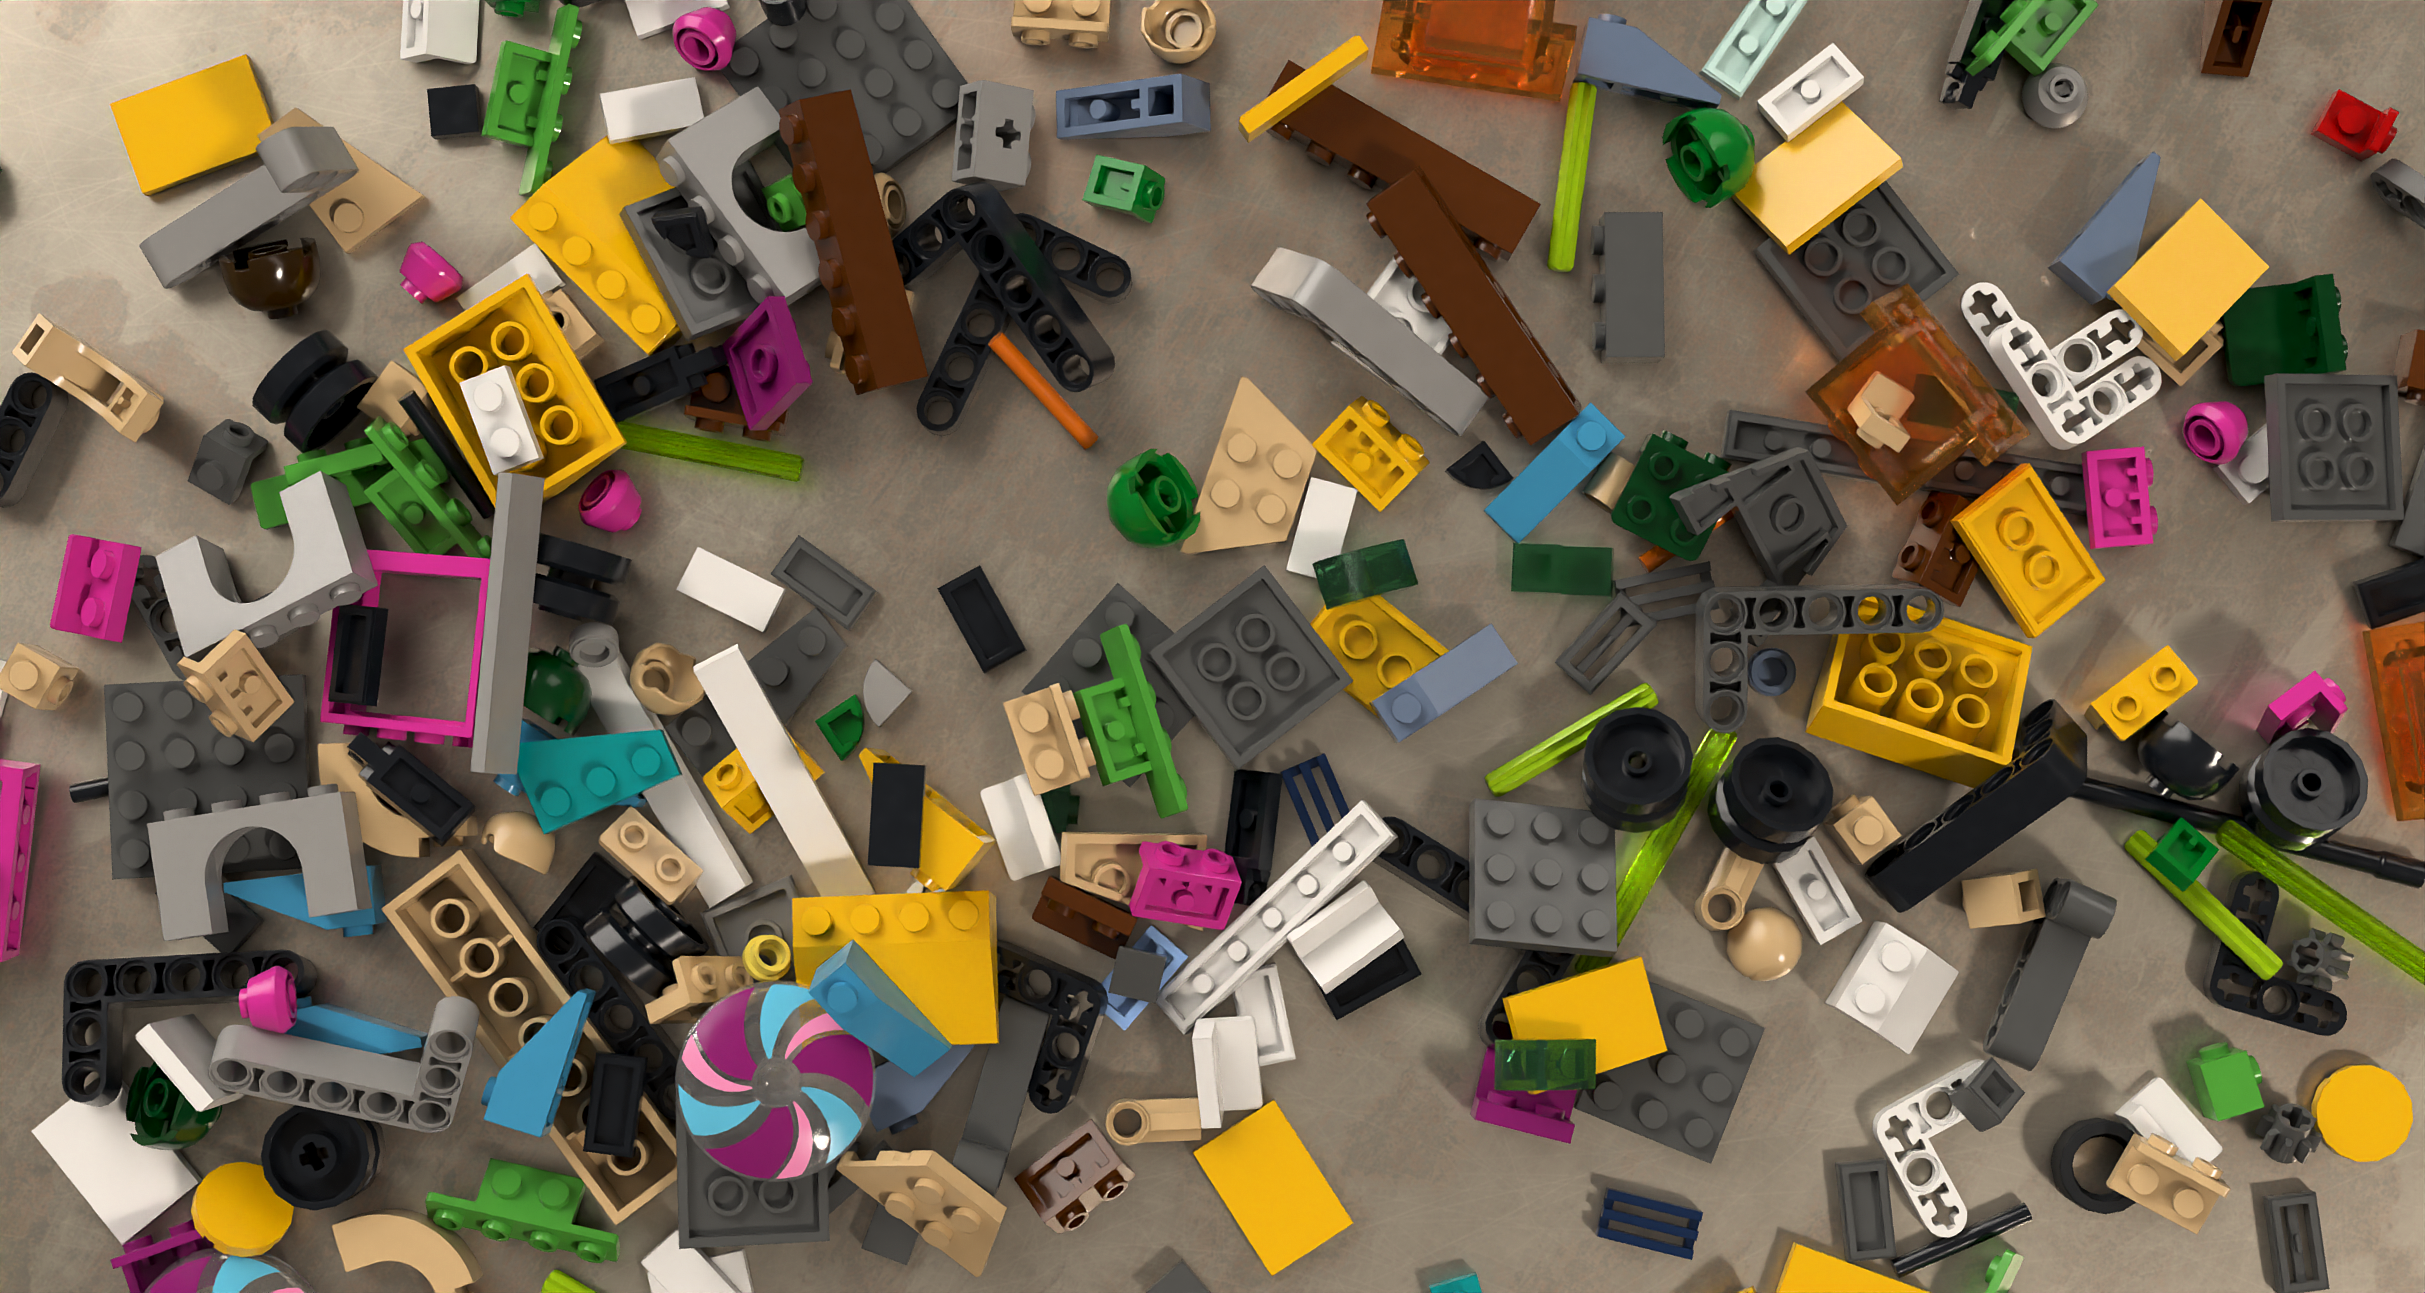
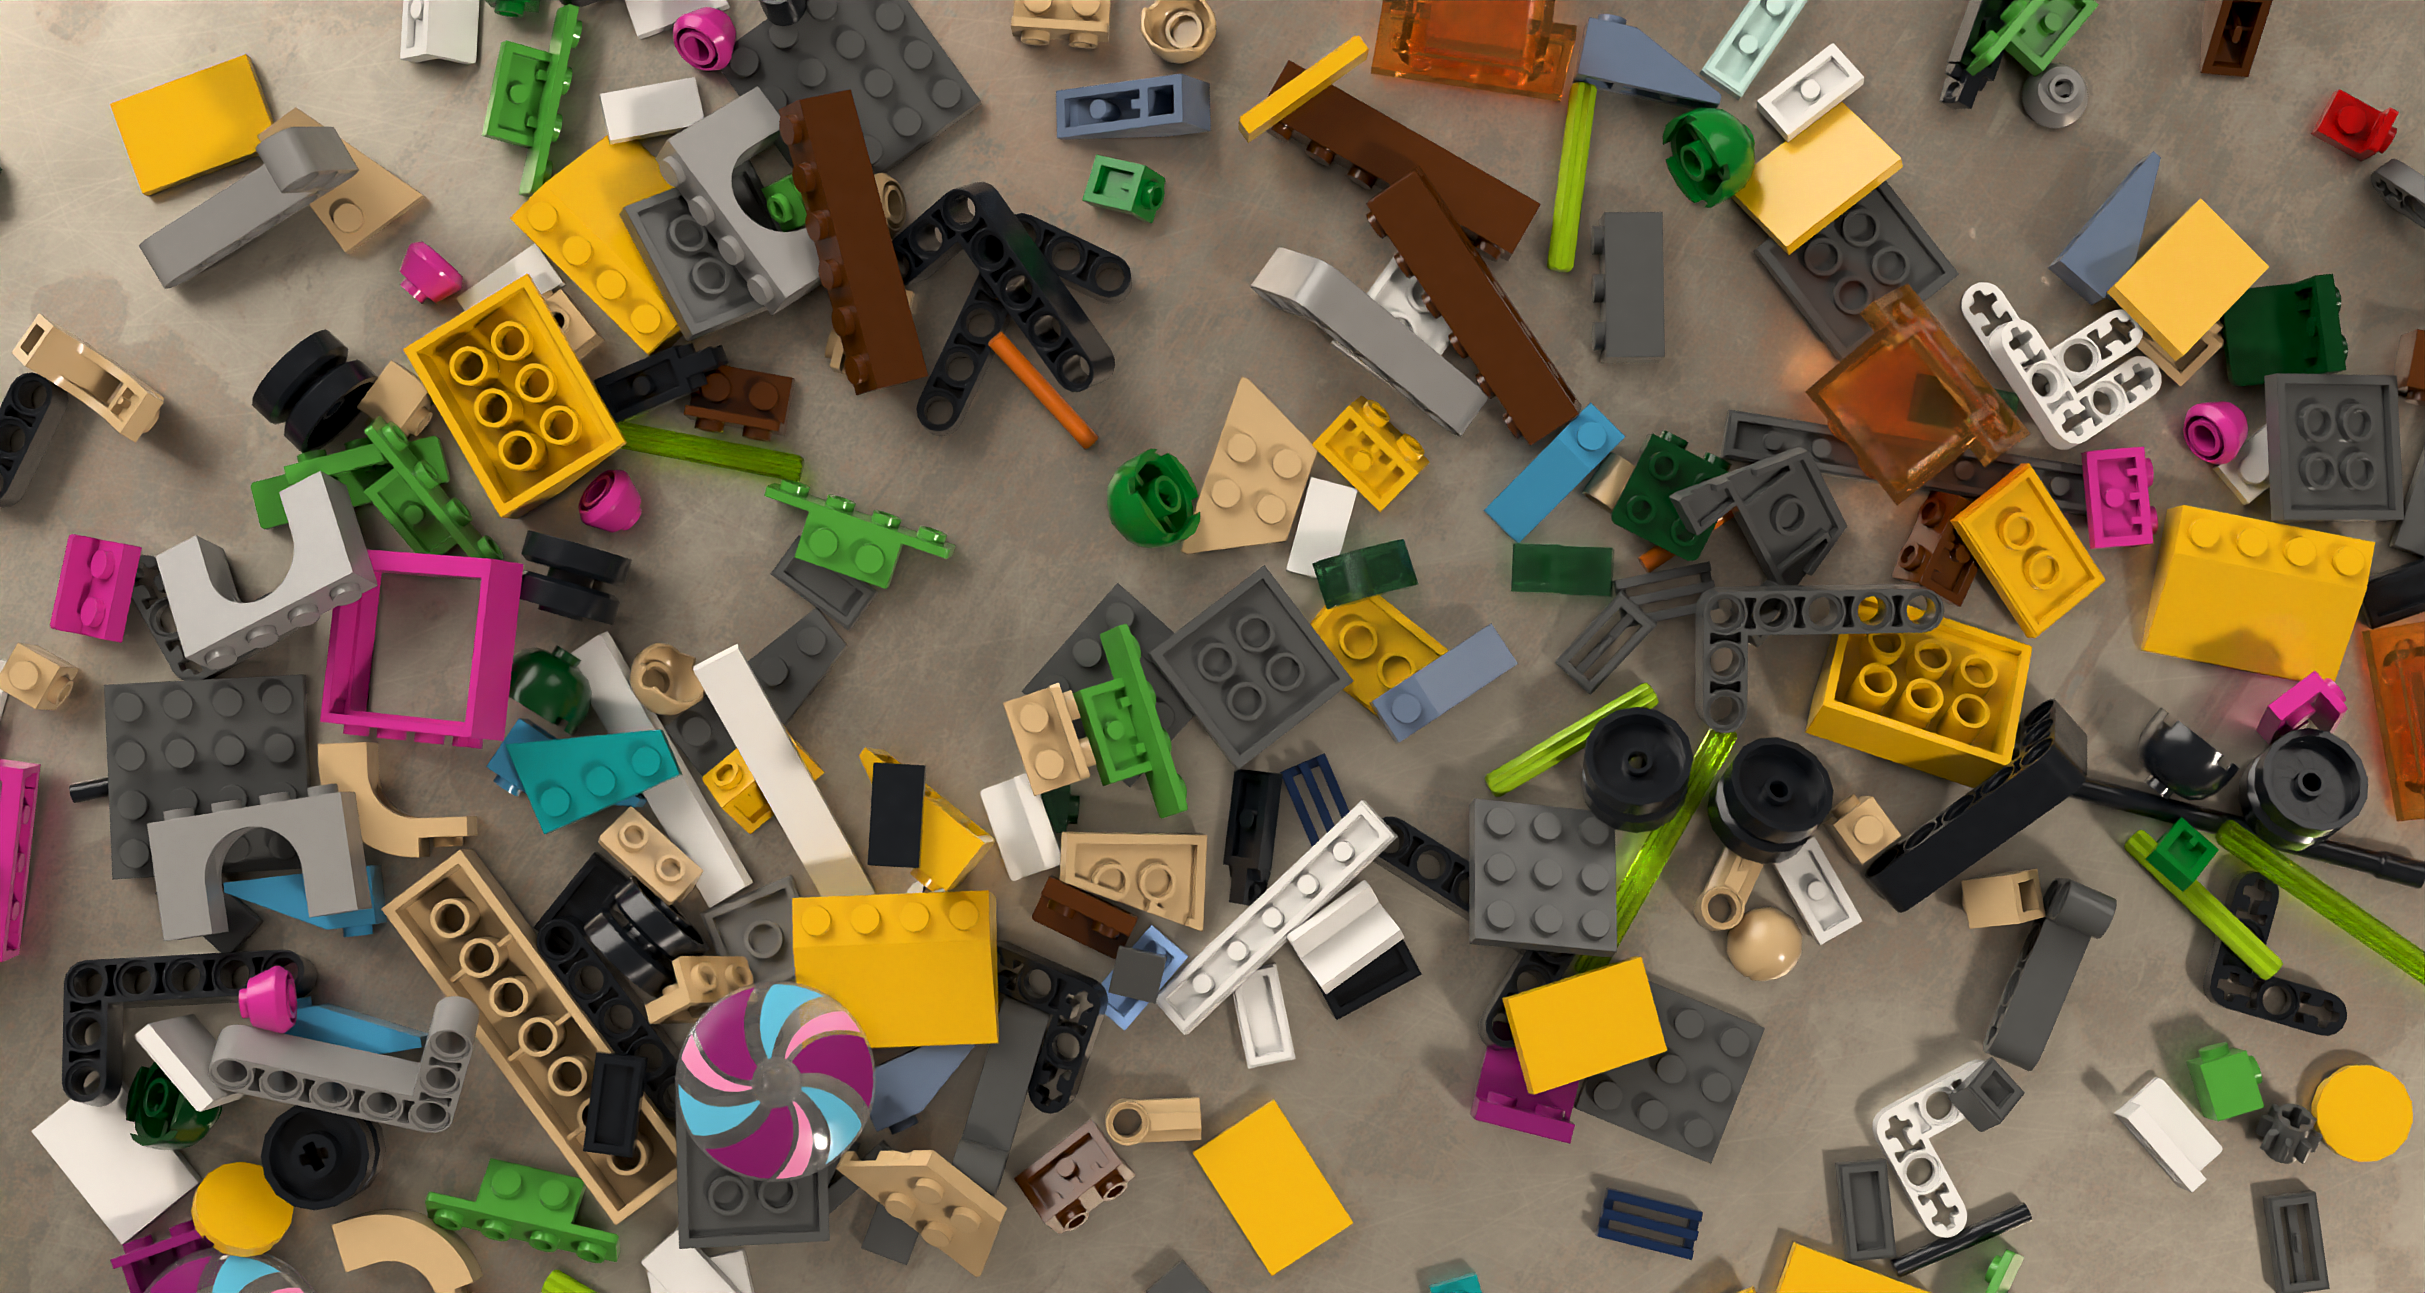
(226, 459): dark grey bracket -> none
(237, 687): tan bracket -> none
(272, 276): dark brown cylinder -> none
(358, 655): black tile -> none
(411, 788): black hinge -> none
(447, 453): black bar -> none
(454, 111): black tile -> none
(501, 420): white plate -> none
(507, 624): light grey tile -> none
(521, 839): tan hair -> none
(533, 1081): dark azure slope -> none
(594, 644): light grey tile -> none
(685, 229): black tile -> none
(731, 589): white tile -> none
(767, 363): magenta plate -> none
(772, 947): light yellow plate -> none
(843, 726): green tile -> none
(851, 540): none -> bright green bracket
(876, 1010): dark azure slope -> none
(883, 692): light grey tile -> none
(982, 619): black tile -> none
(993, 135): light grey brick -> none
(1185, 885): dark pink bracket -> none
(1226, 1067): white panel -> none
(1479, 469): black tile -> none
(1545, 1064): clear green slope -> none
(1771, 672): sand blue tile -> none
(1878, 412): tan bracket -> none
(1892, 986): white slope -> none
(2063, 1159): black tyre -> none
(2142, 694): yellow bracket -> none
(2166, 1182): tan bracket -> none
(2255, 594): none -> yellow slope
(2320, 959): dark grey gear -> none

